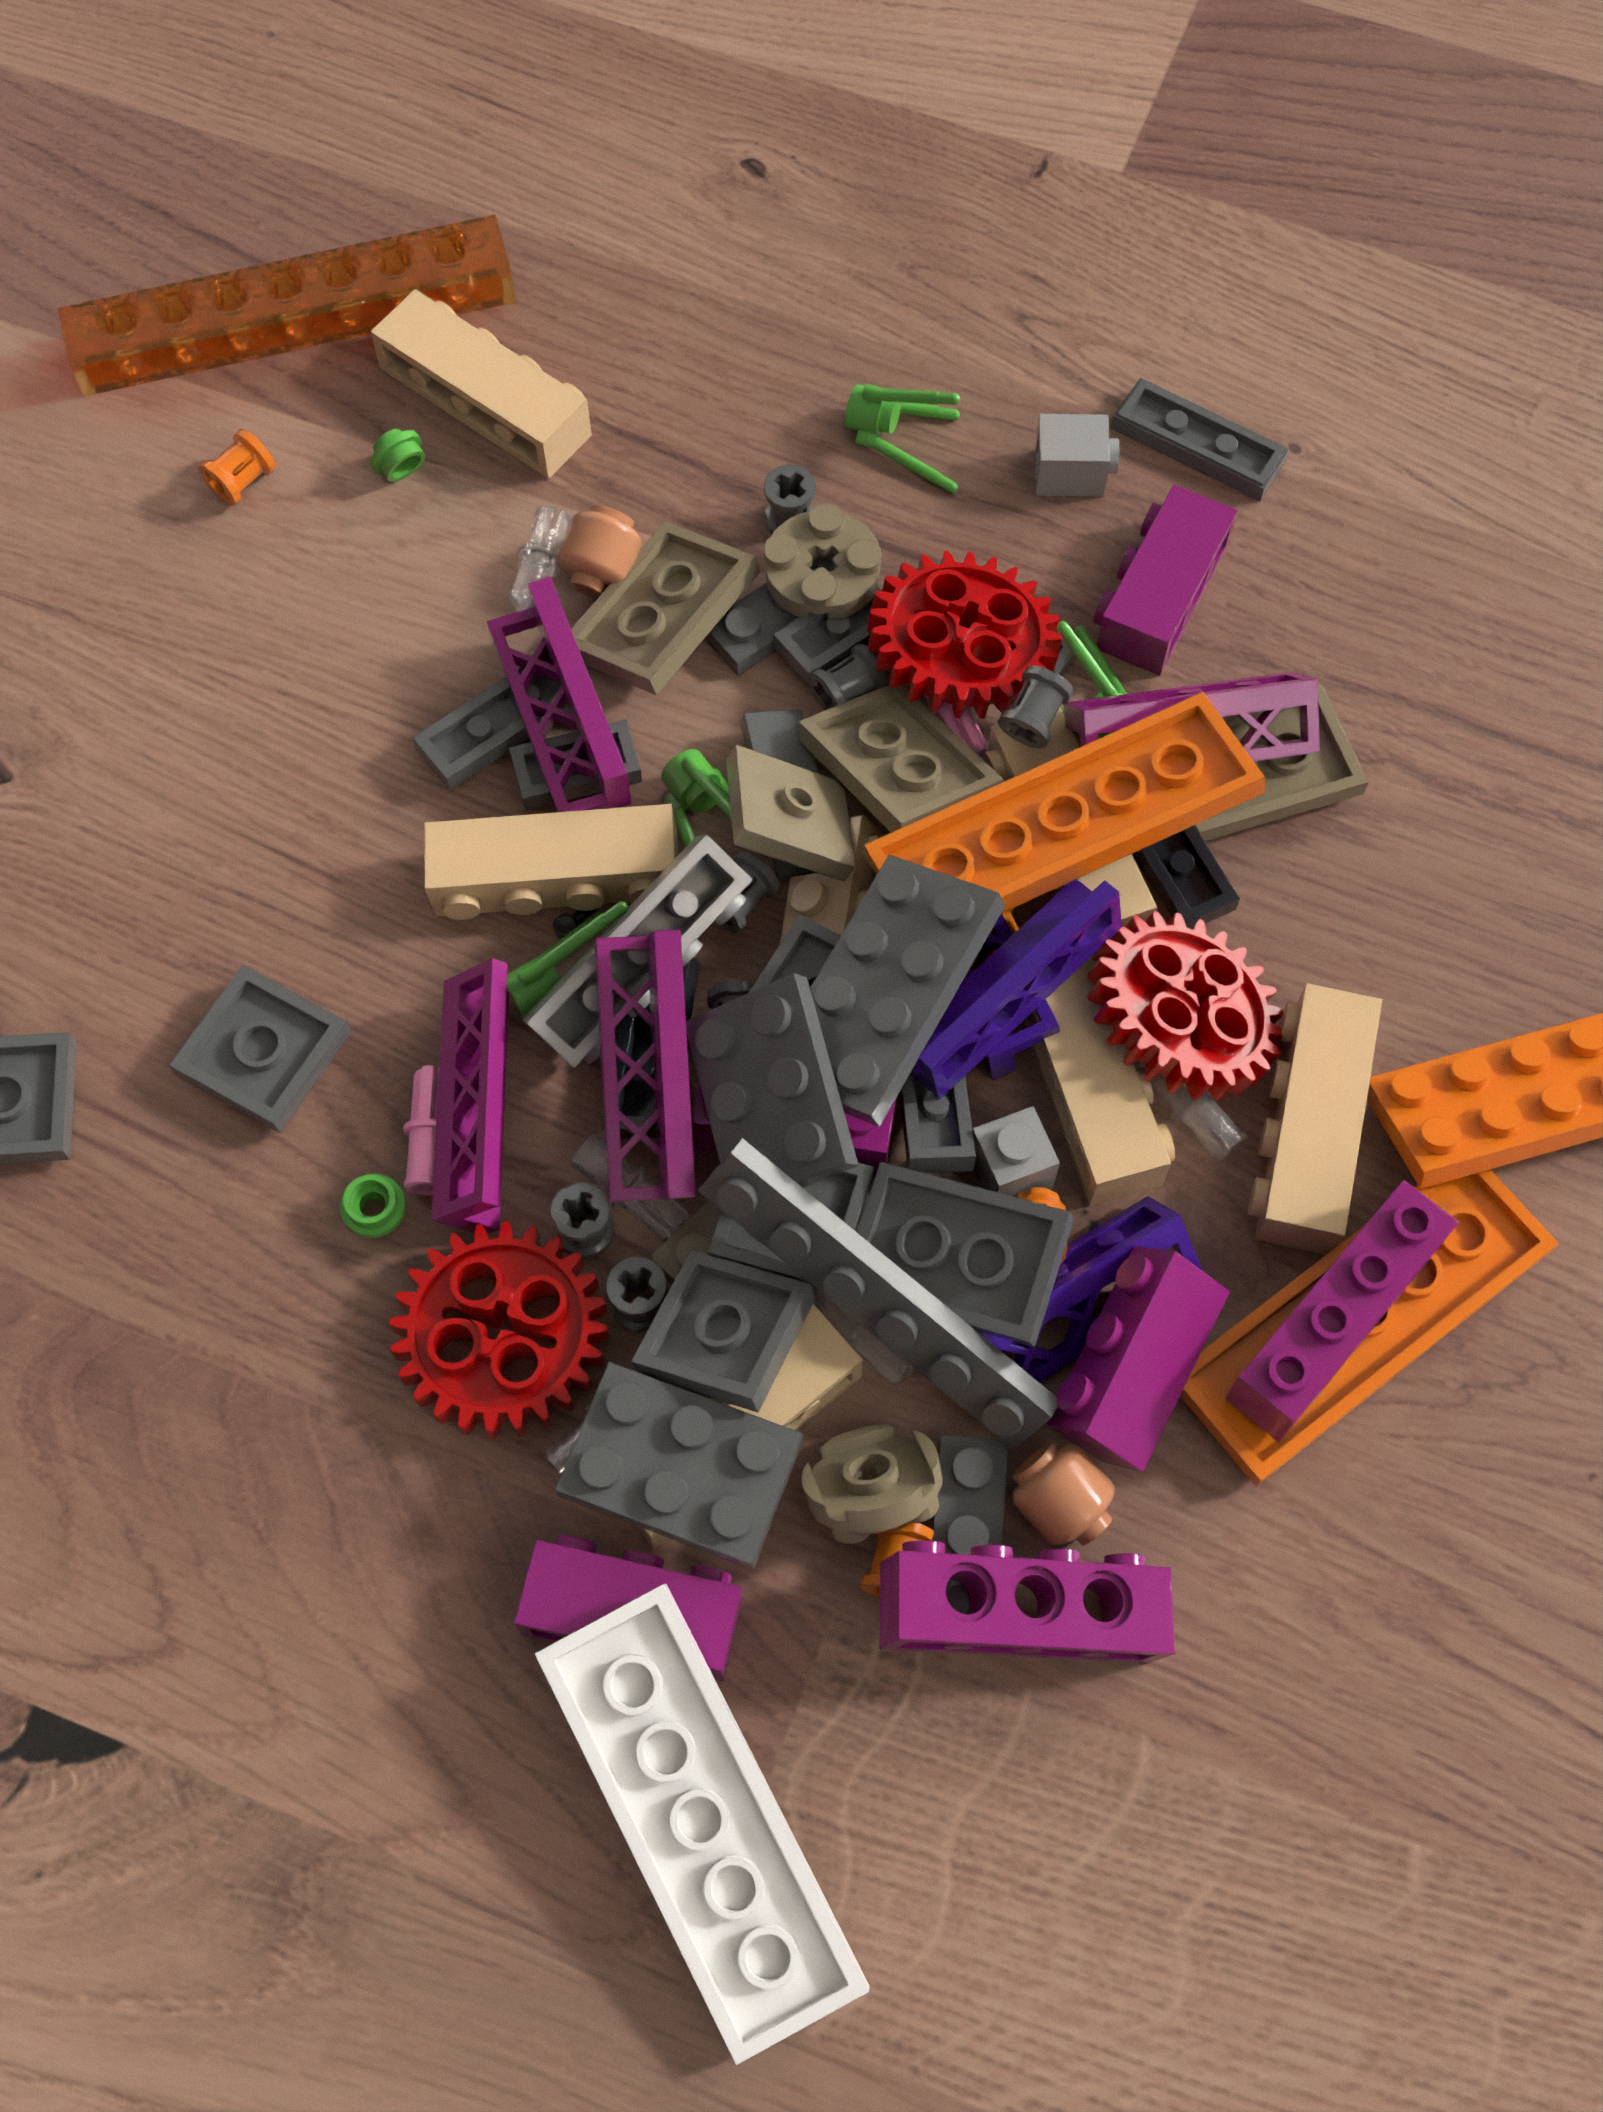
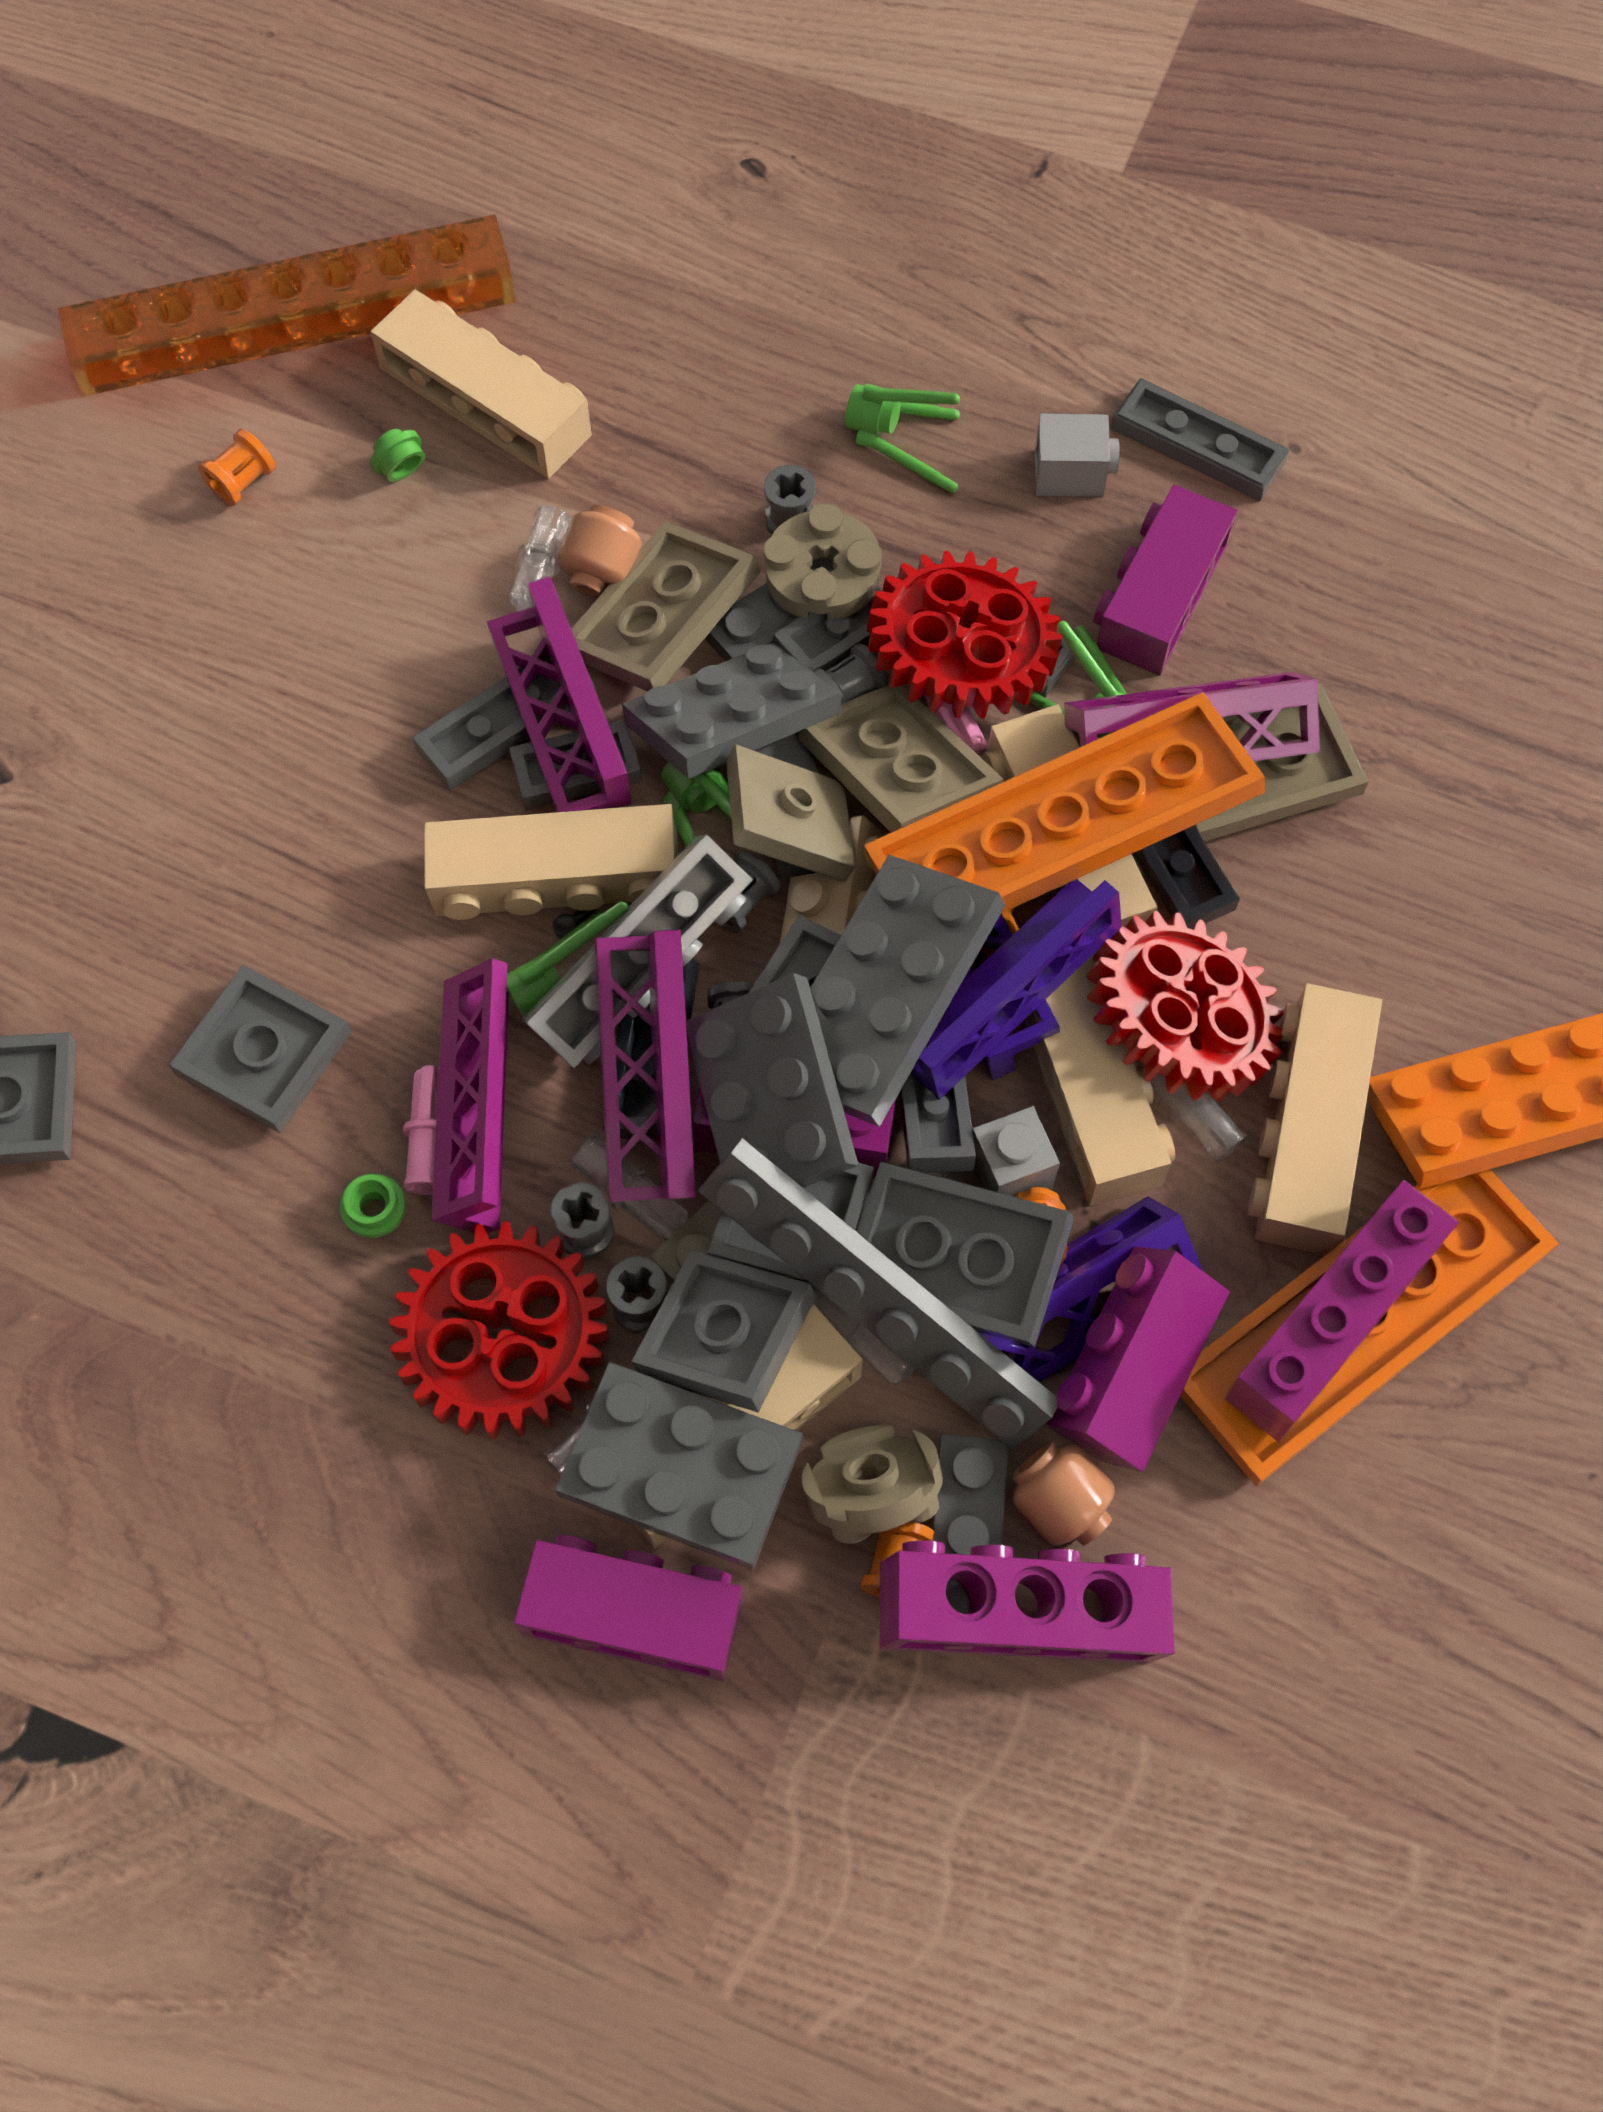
(702, 1824): white plate -> none
(728, 704): none -> dark grey plate
(1035, 706): dark grey bush -> none

